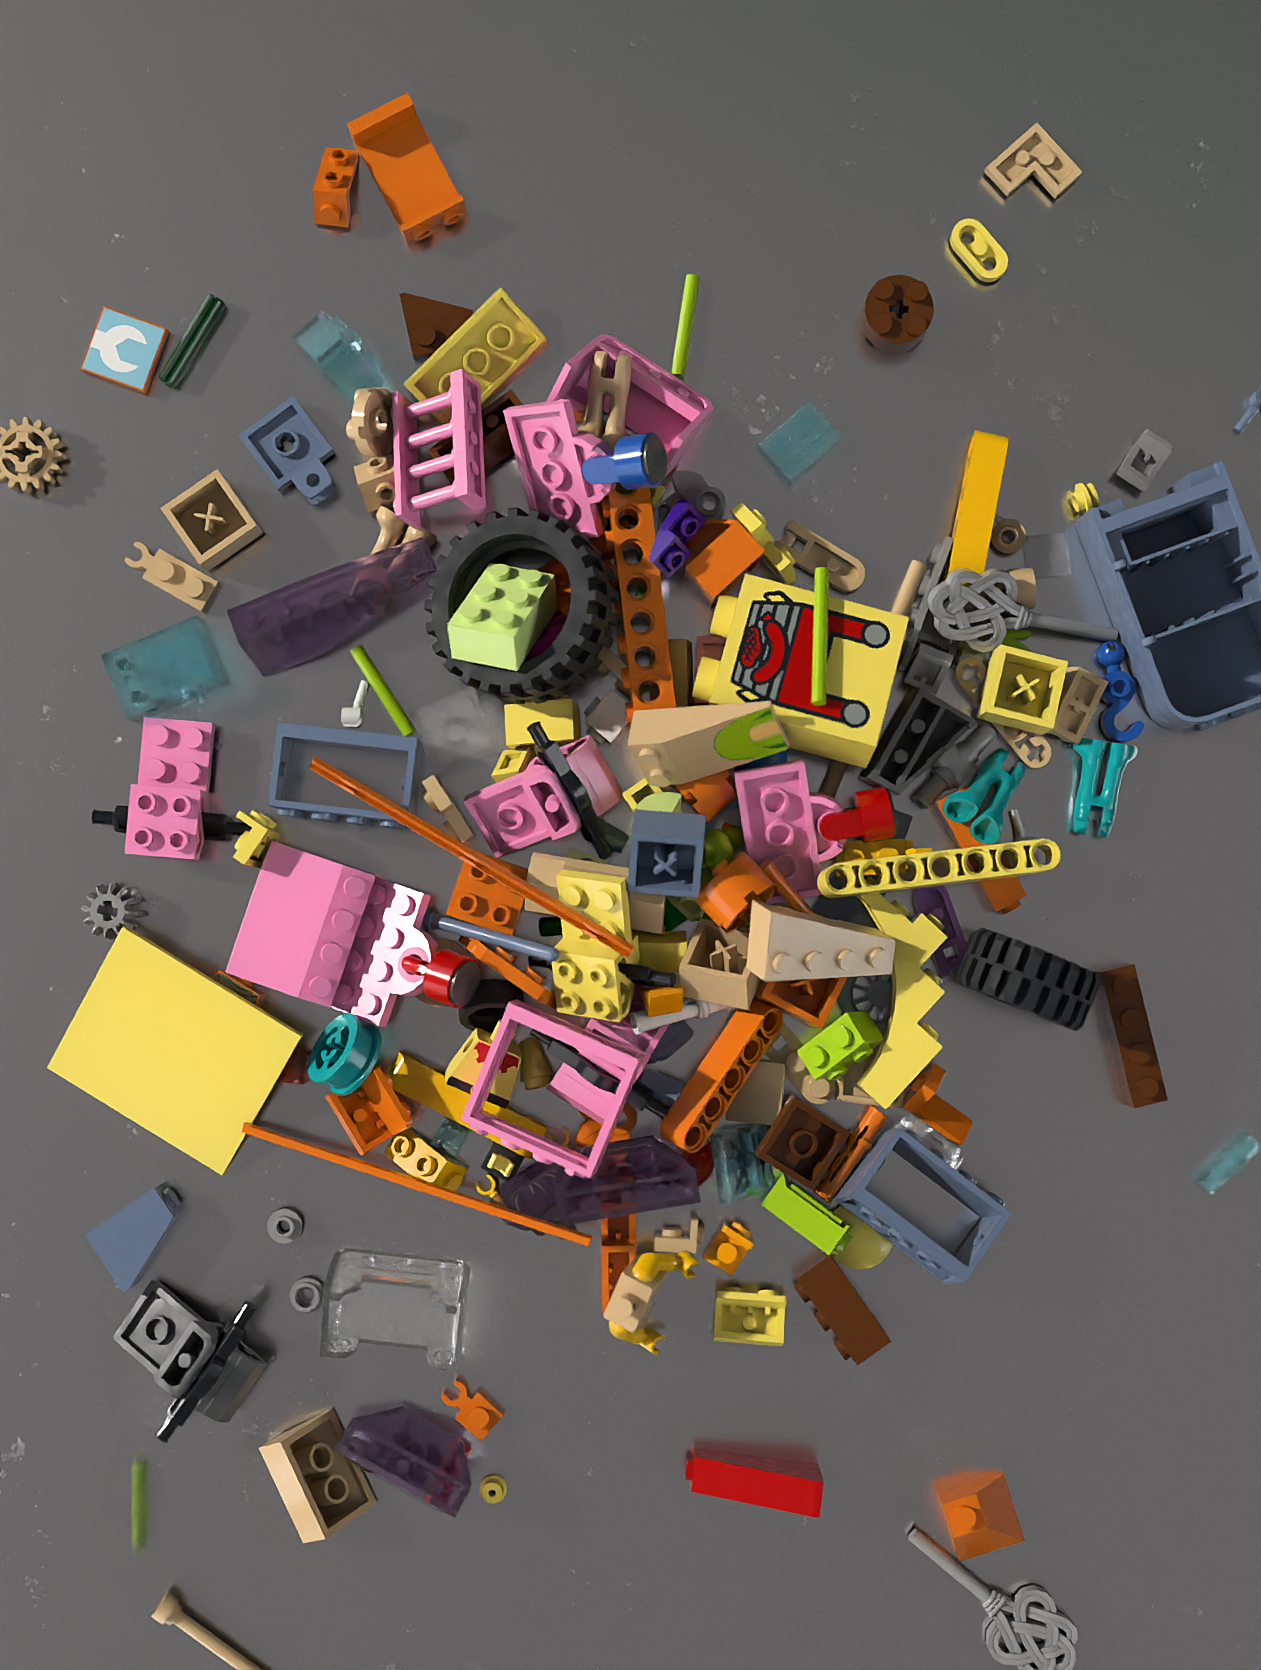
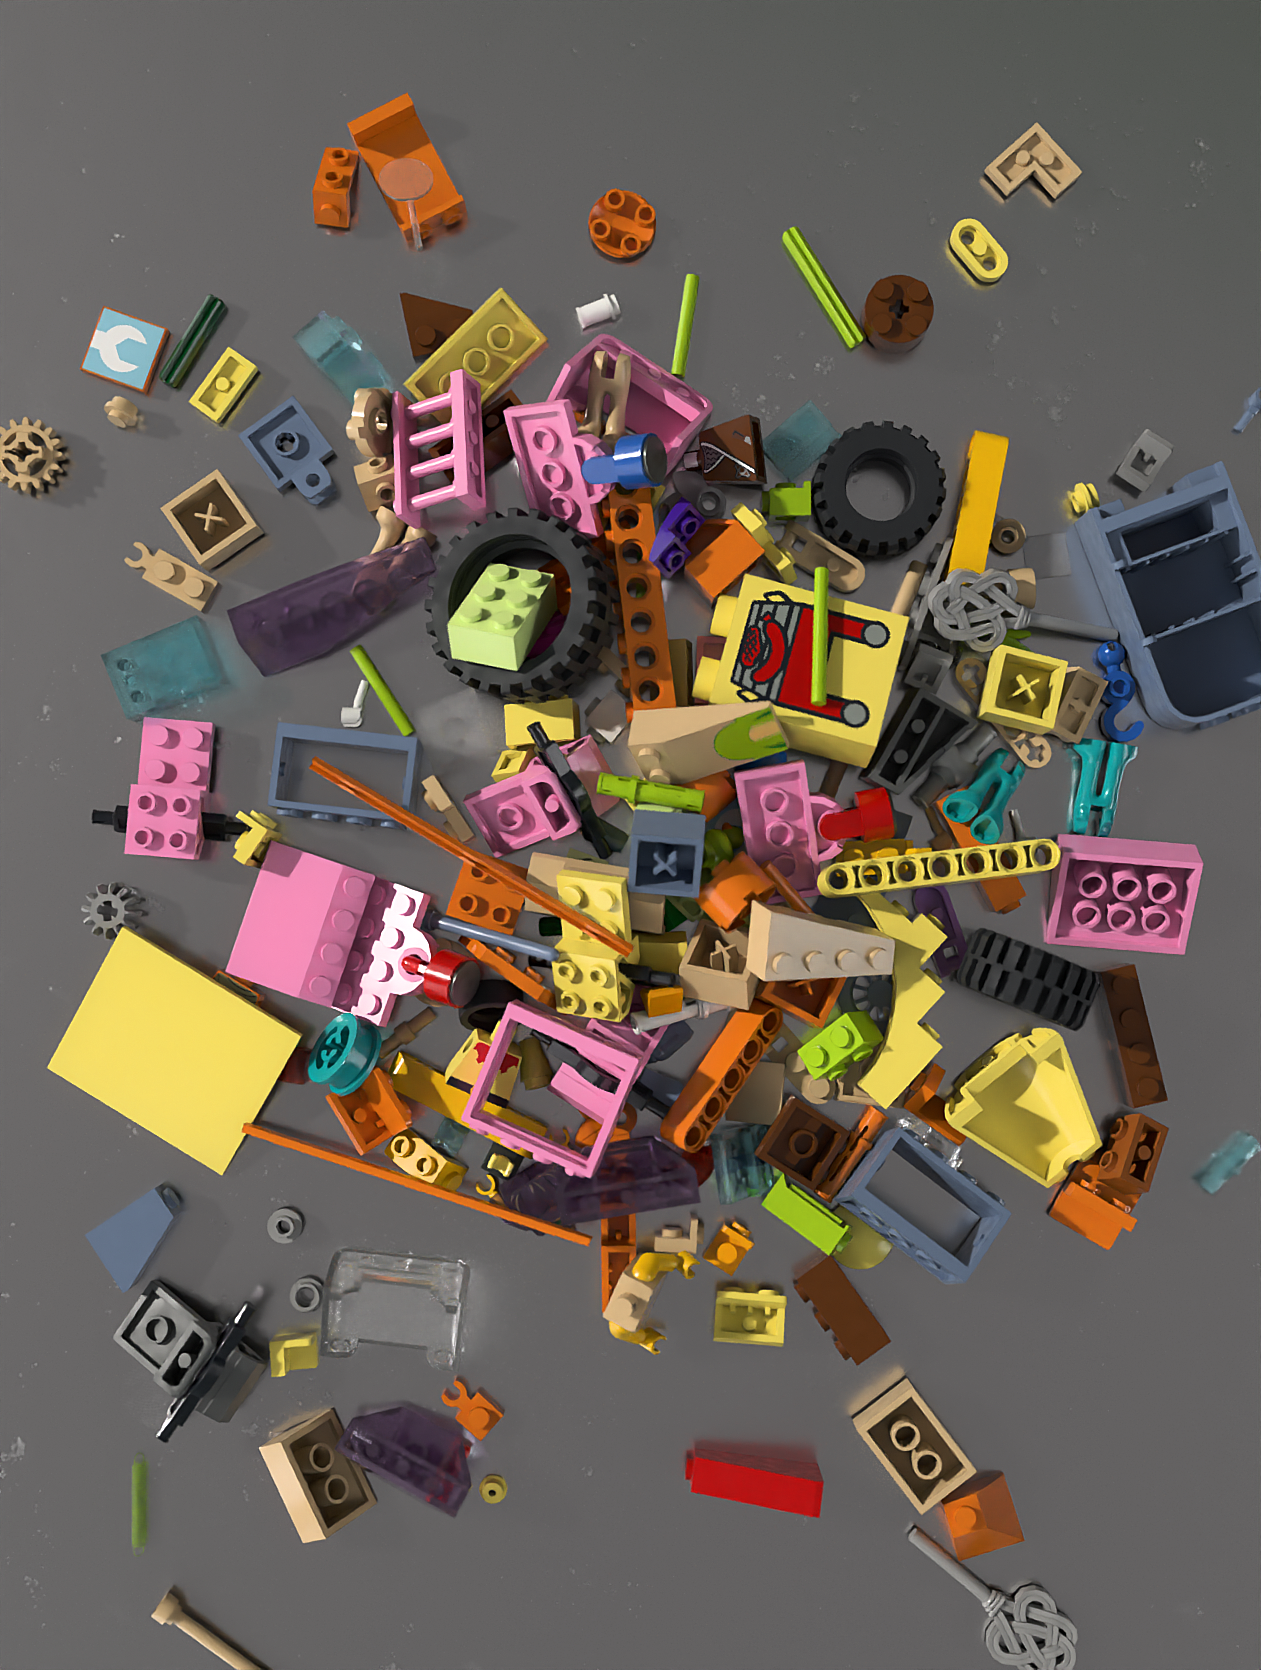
(121, 412): none -> tan plate
(223, 385): none -> light yellow plate
(293, 1352): none -> light yellow panel
(406, 1032): none -> tan bar
(407, 181): none -> clear piece
(598, 311): none -> white pin
(622, 223): none -> orange dish
(646, 791): none -> lime pin
(730, 453): none -> reddish brown torso
(787, 502): none -> lime brick
(823, 287): none -> lime axle
(889, 446): none -> black tyre
(914, 1446): none -> tan brick
(943, 840): none -> tan hand
(1026, 1106): none -> light yellow cone
(1093, 1207): none -> orange bracket
(1123, 894): none -> bright pink slope
(1132, 1154): none -> dark orange brick

